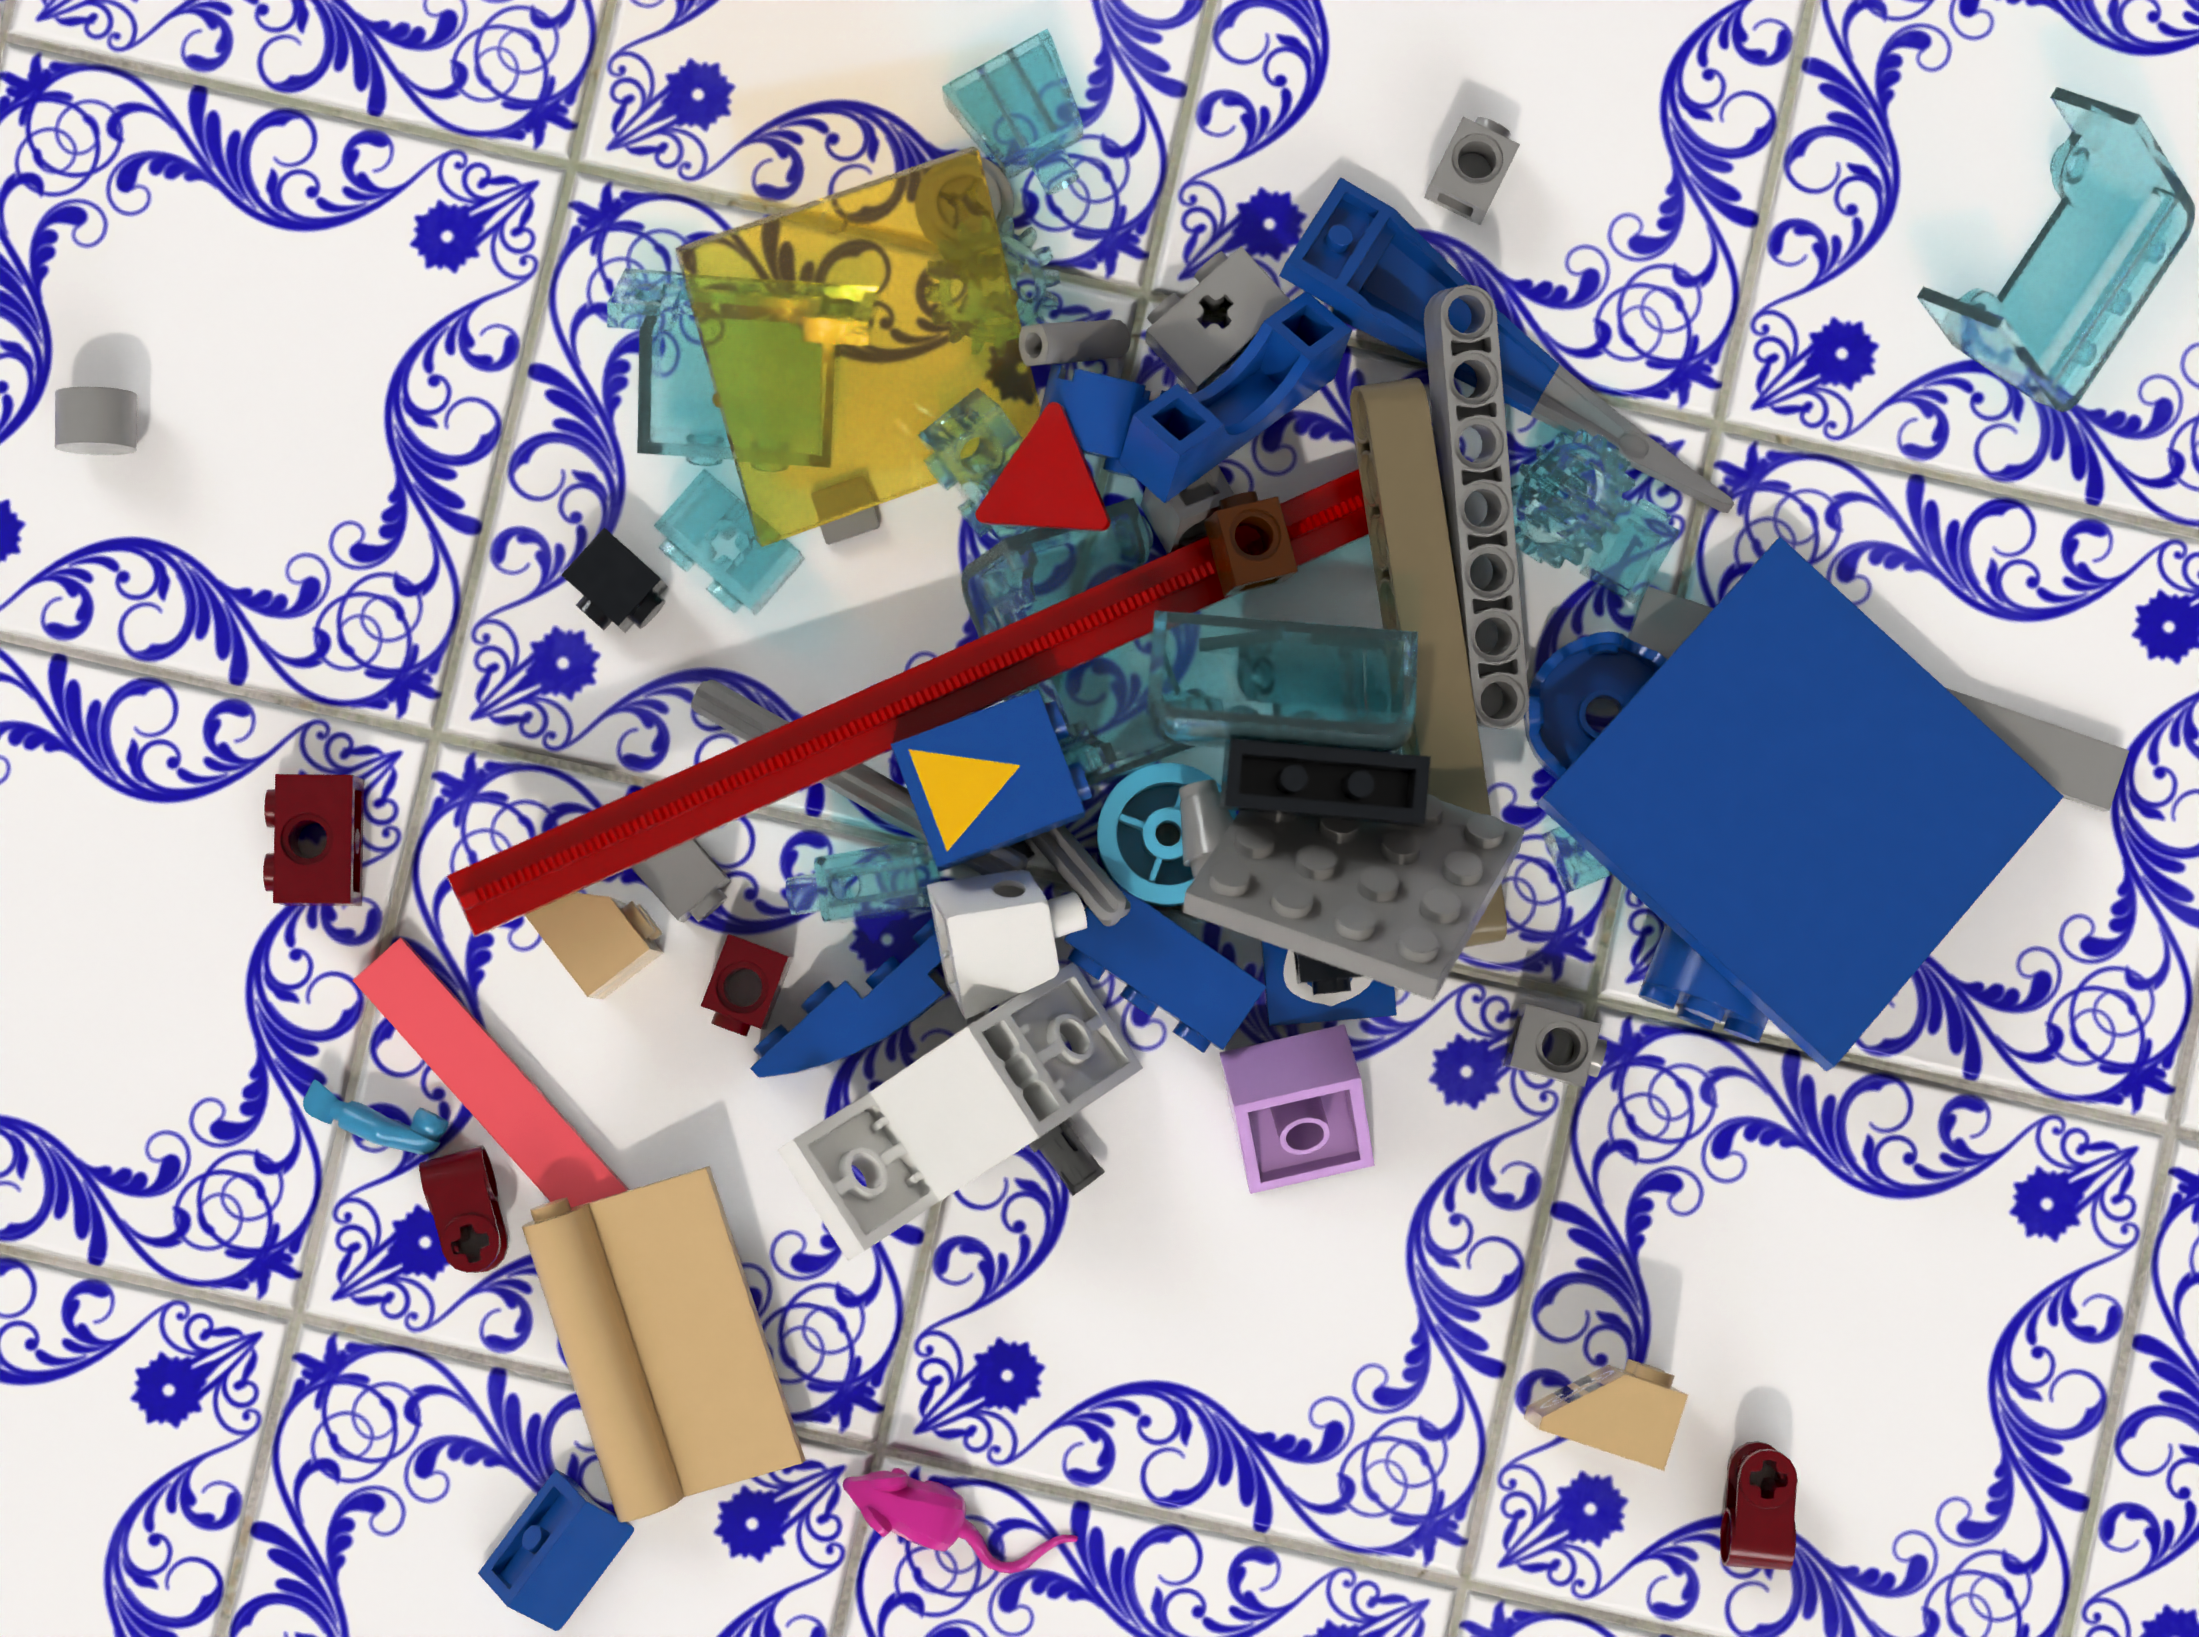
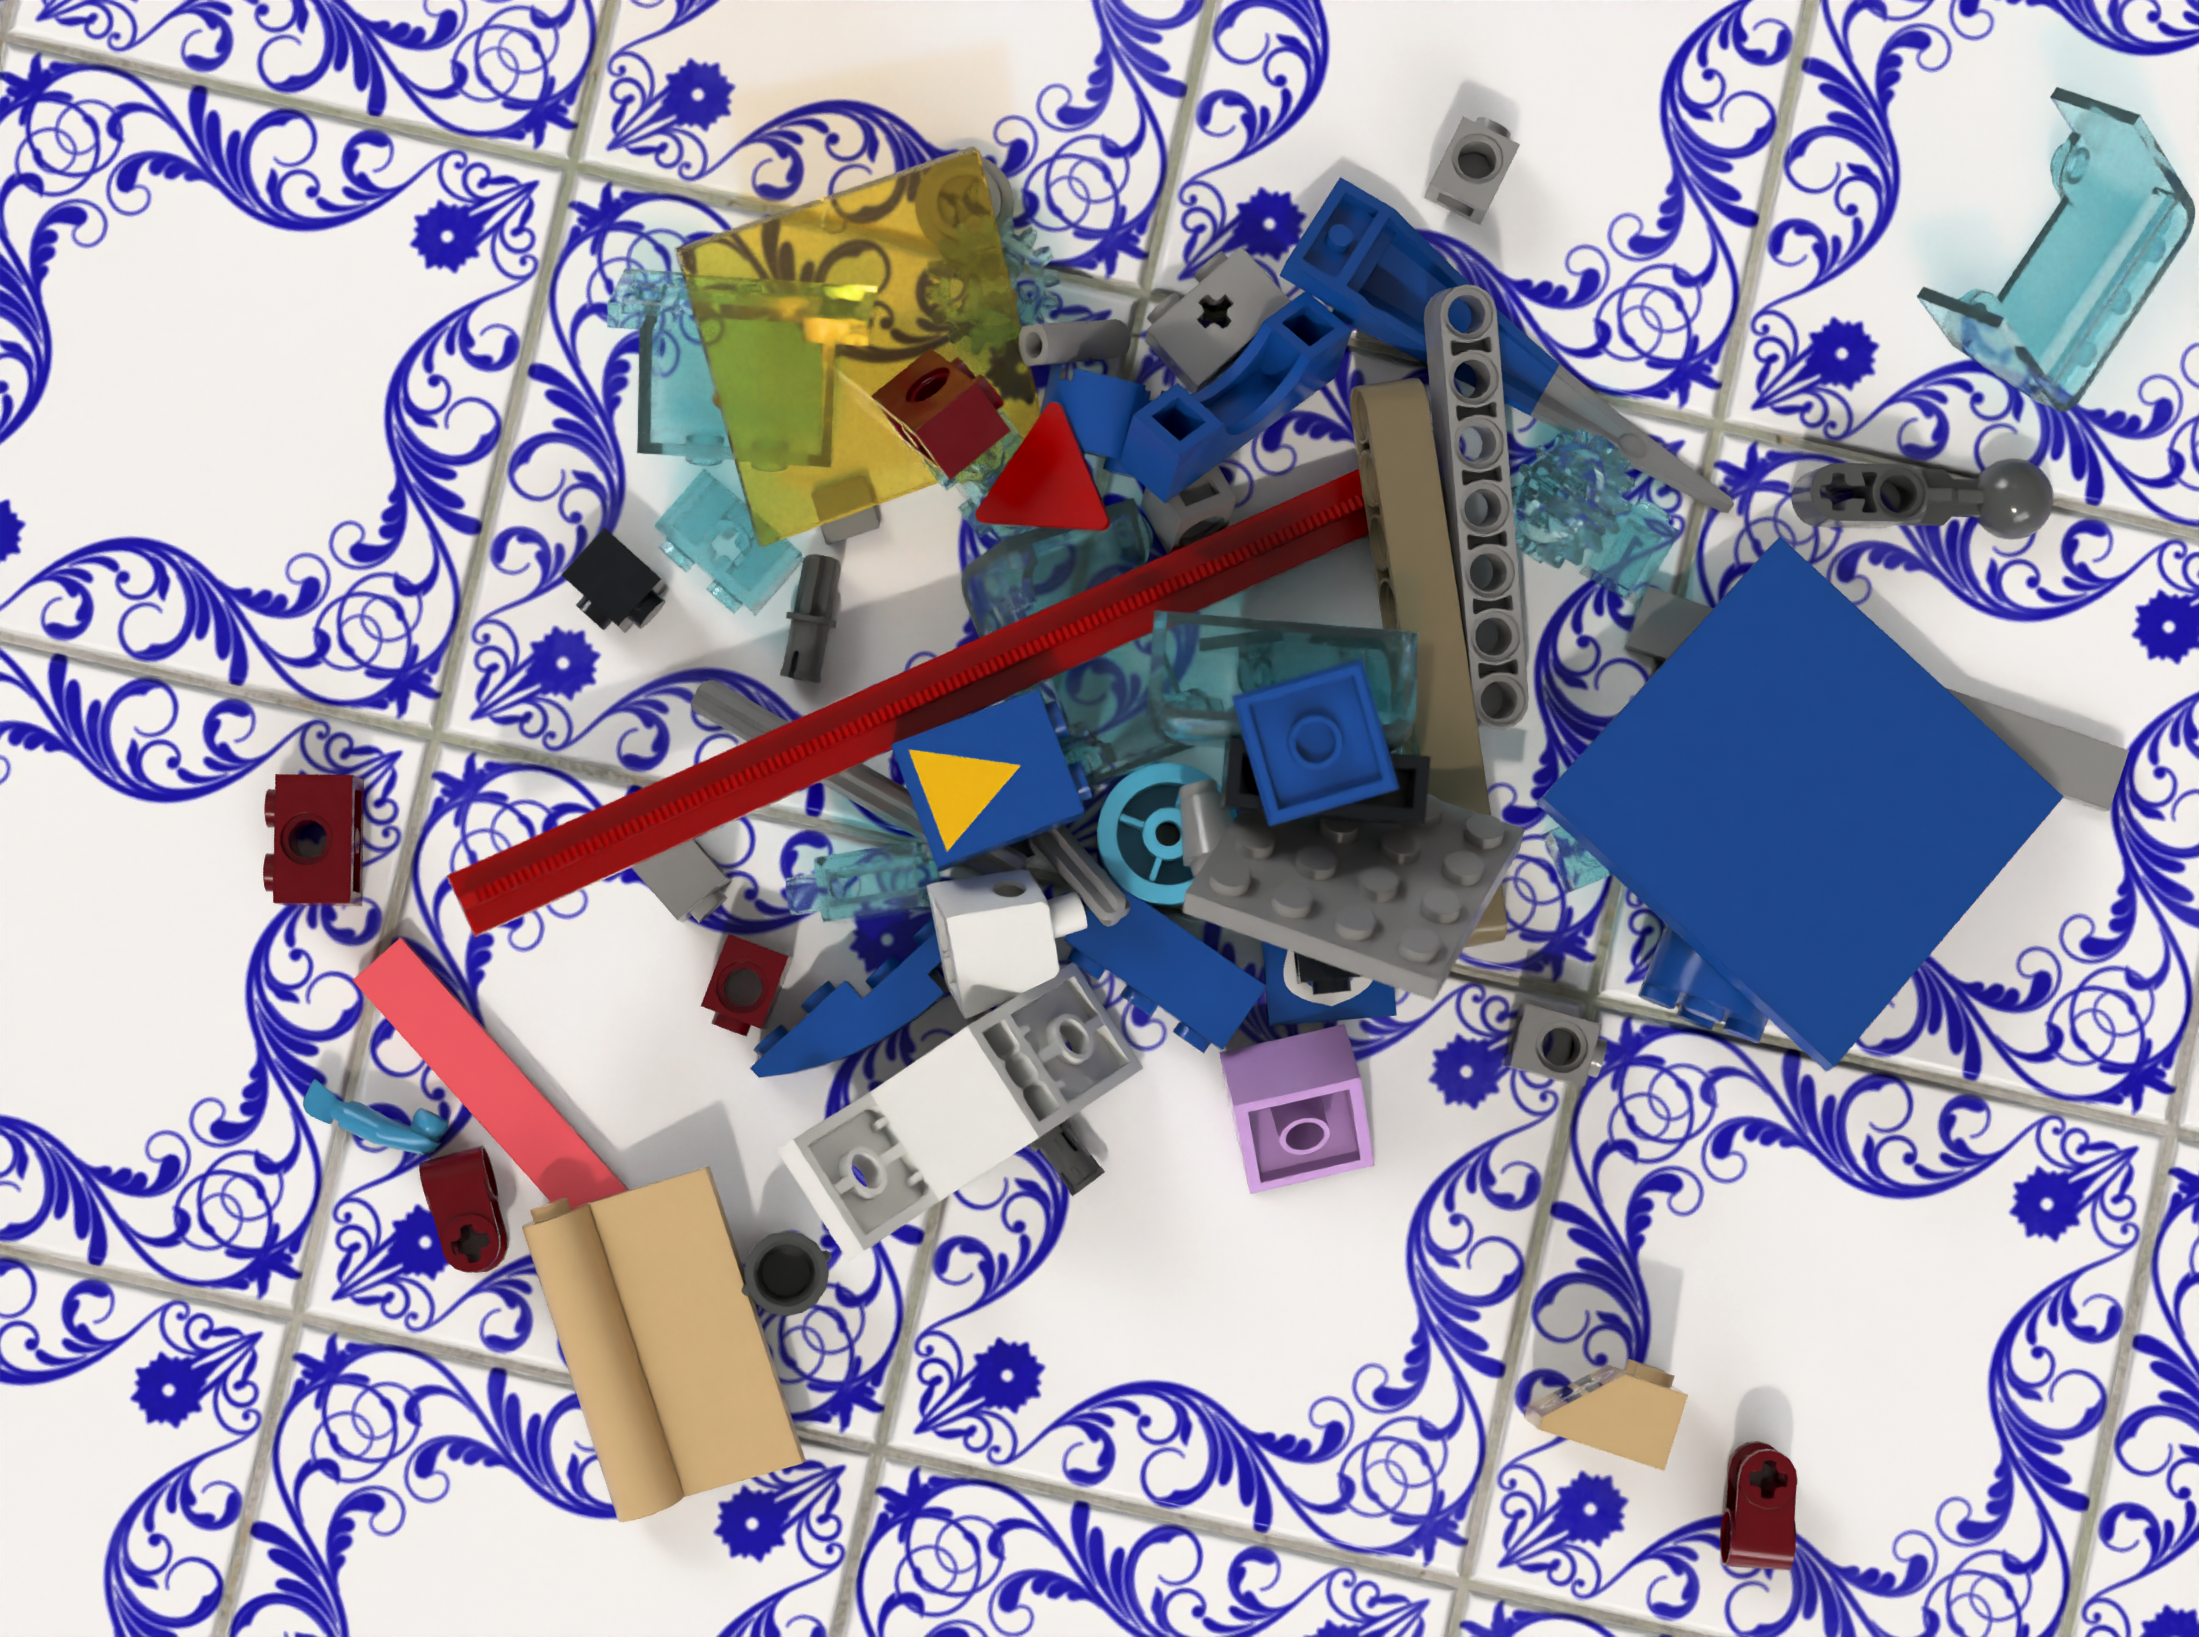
(95, 420): light grey piece -> none
(555, 1552): blue panel -> none
(598, 939): tan slope -> none
(786, 1273): none -> dark grey piece
(811, 618): none -> dark grey axle
(928, 1516): dark pink animal -> none
(943, 412): none -> dark red brick
(1021, 112): clear light blue torso -> none
(1240, 570): reddish brown brick -> none
(1315, 742): none -> blue tile
(1572, 677): blue plate -> none
(2006, 499): none -> dark grey beam

